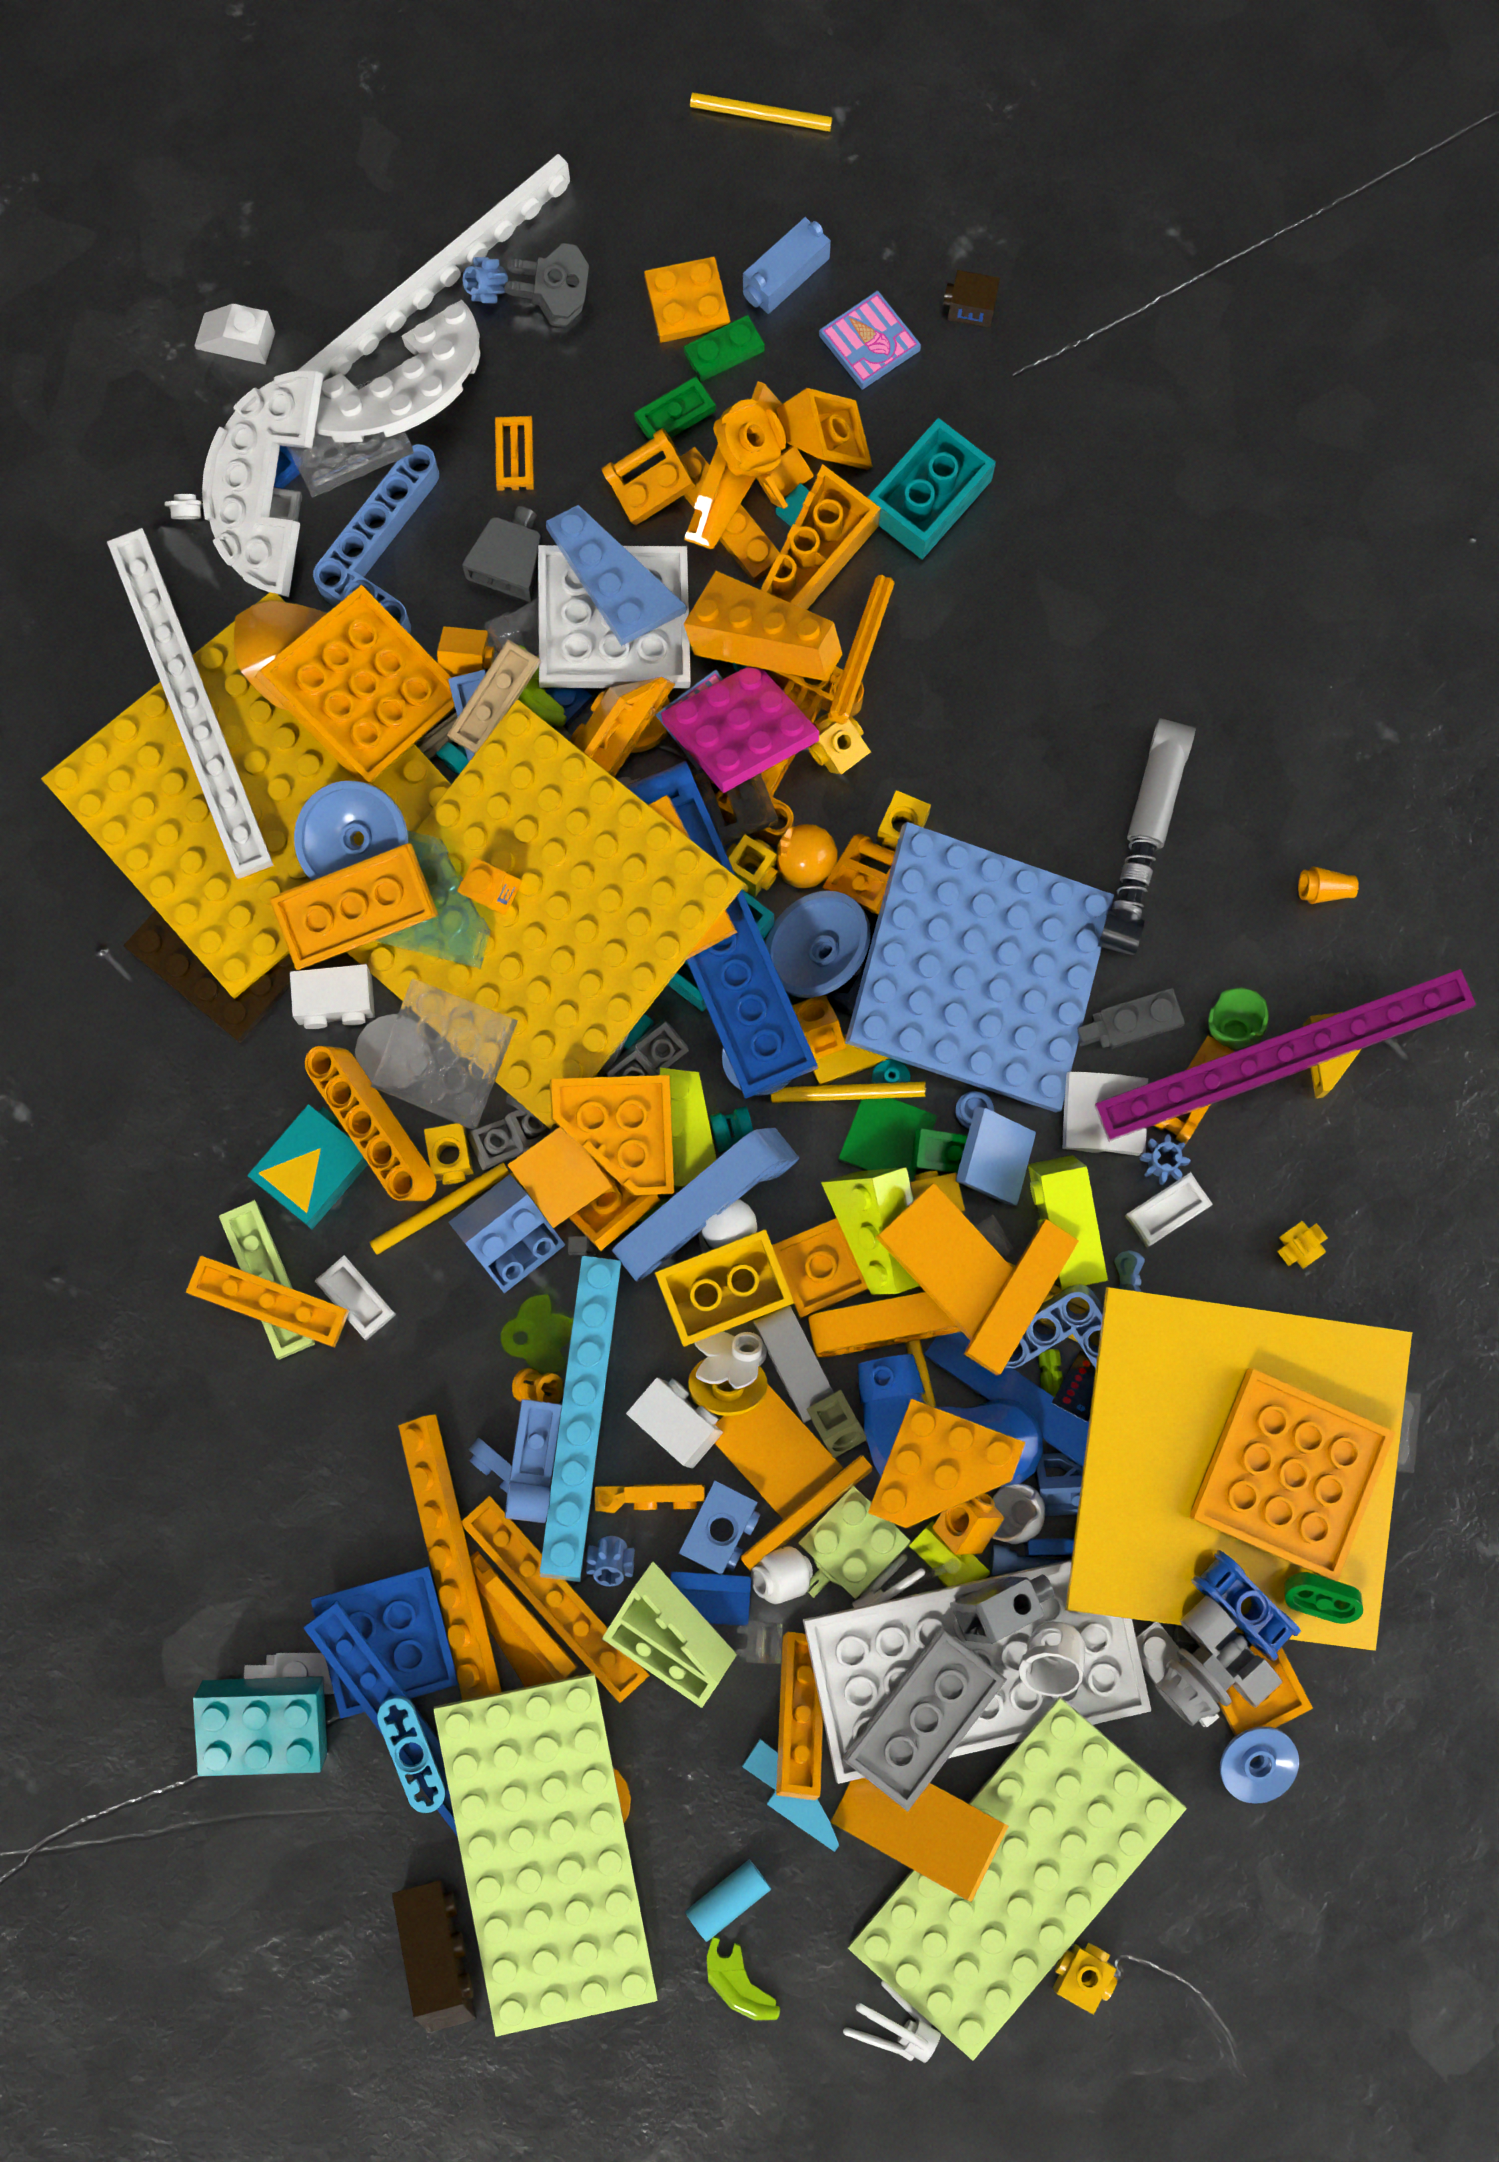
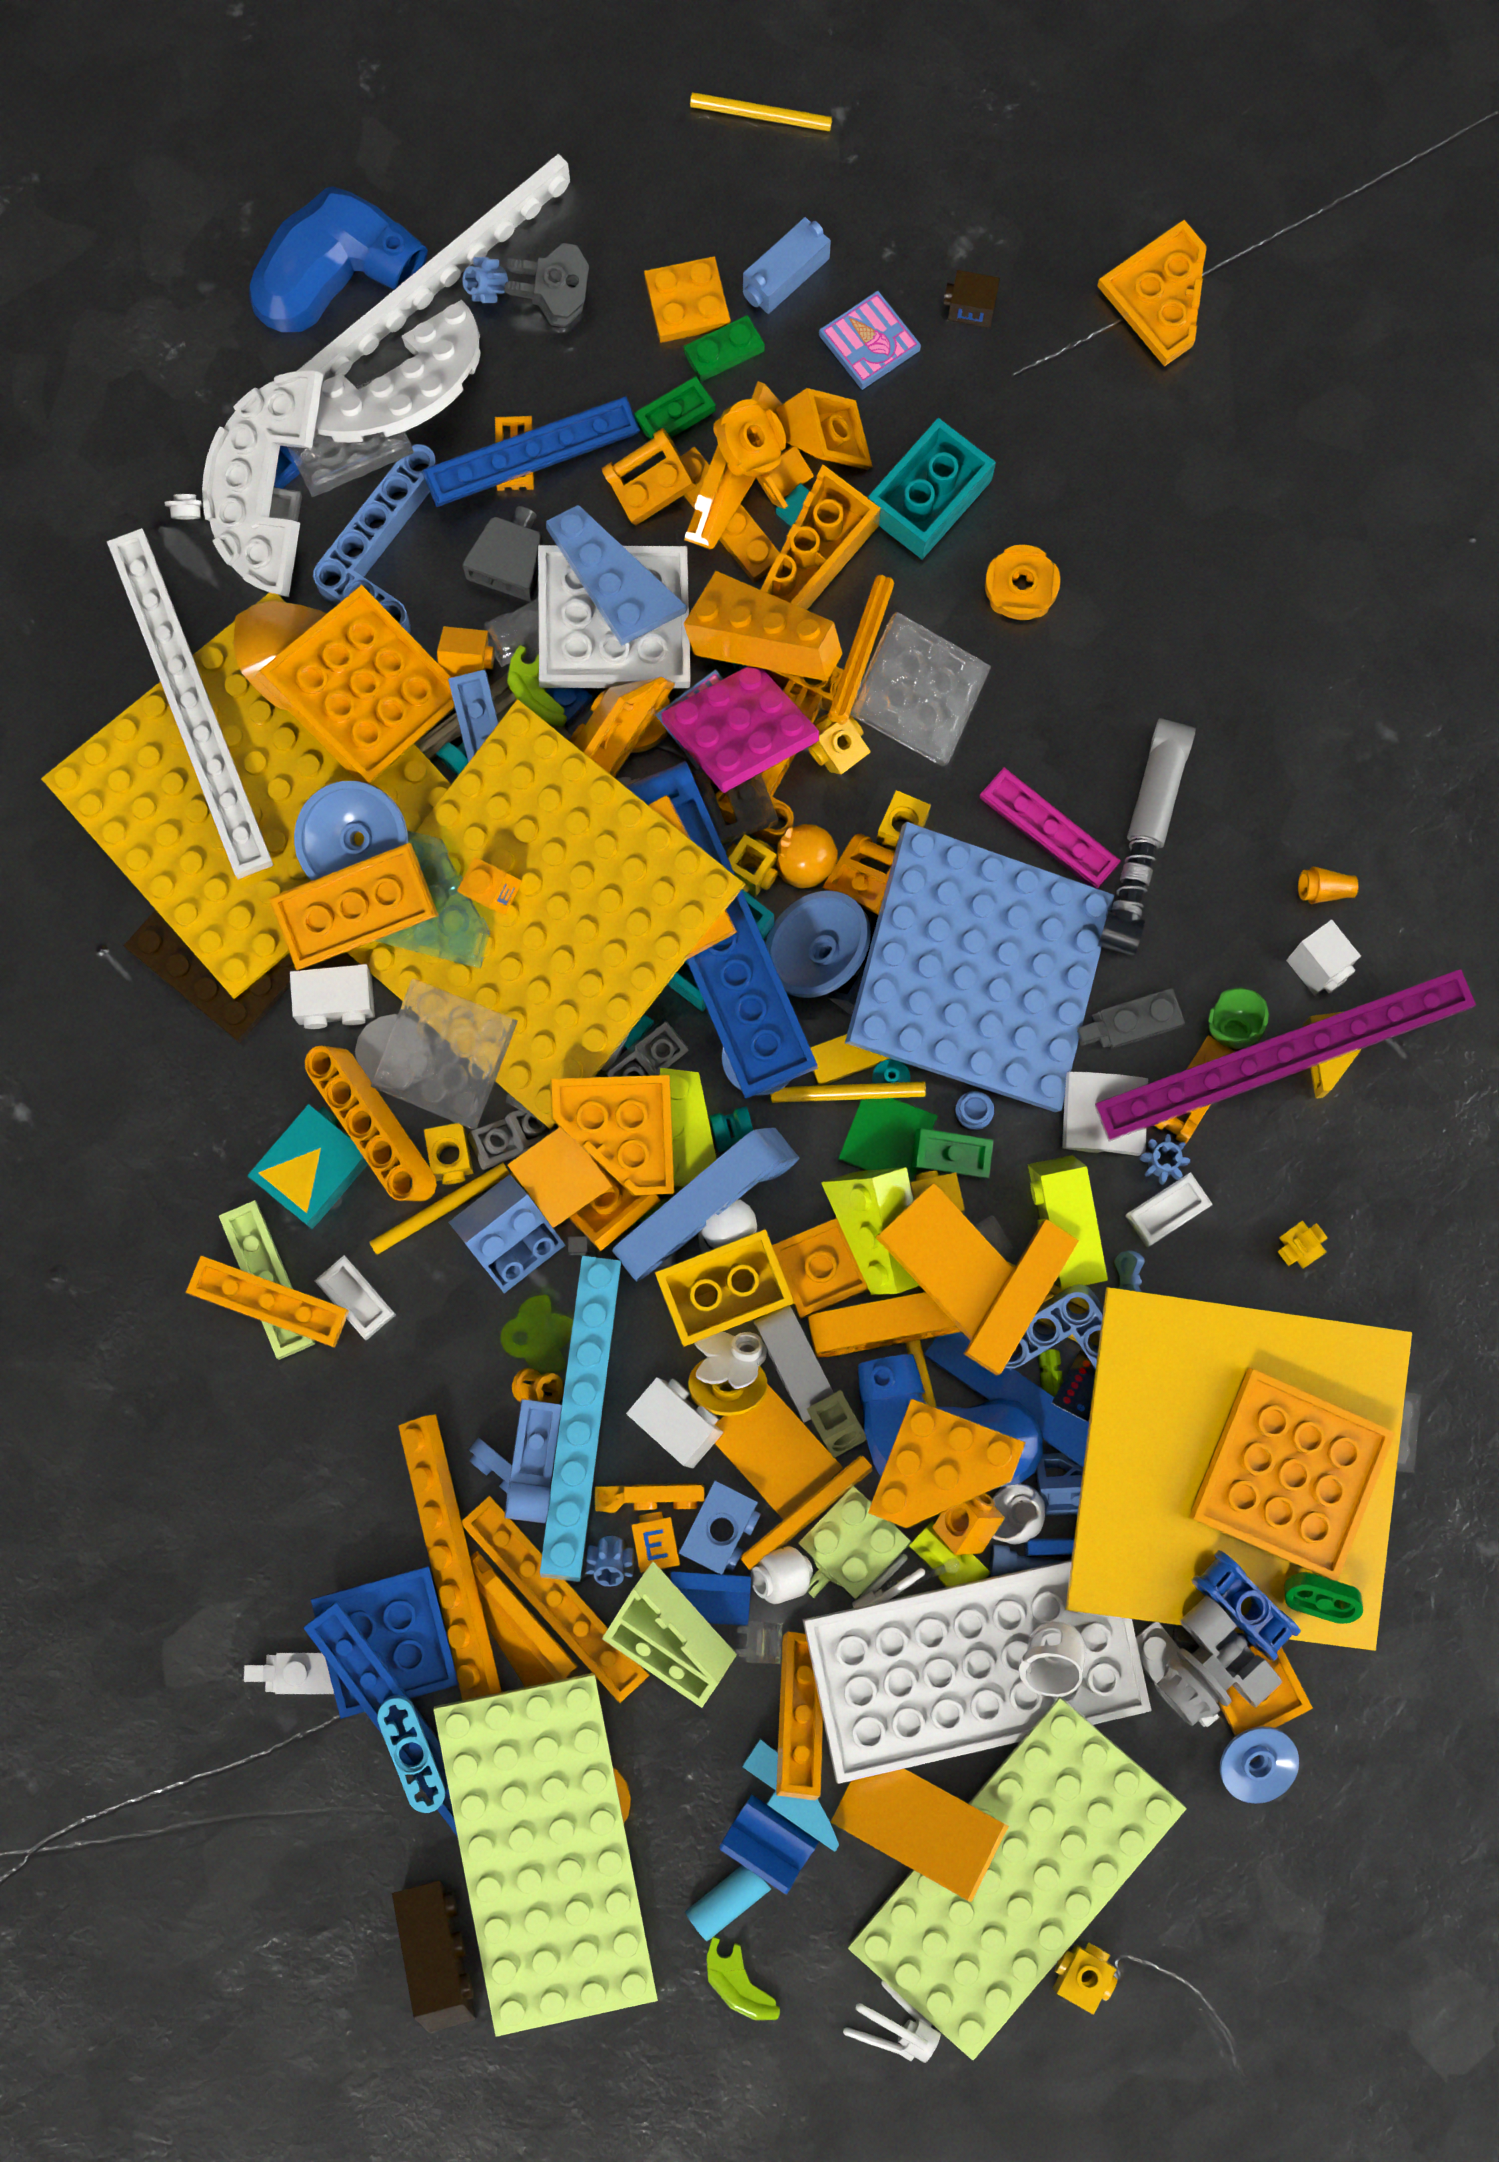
(237, 333): white slope -> none
(260, 1726): brick -> none
(321, 250): none -> blue piece
(494, 696): tan tile -> none
(530, 451): none -> blue tile
(655, 1542): none -> light orange brick
(768, 1844): none -> blue panel
(820, 1026): light orange brick -> none
(919, 689): none -> clear plate
(924, 1719): light grey tile -> none
(995, 1156): medium blue tile -> none
(1001, 1608): dark grey torso -> none
(1039, 570): none -> light orange plate
(1049, 829): none -> dark pink tile
(1161, 291): none -> light orange plate
(1324, 959): none -> white brick

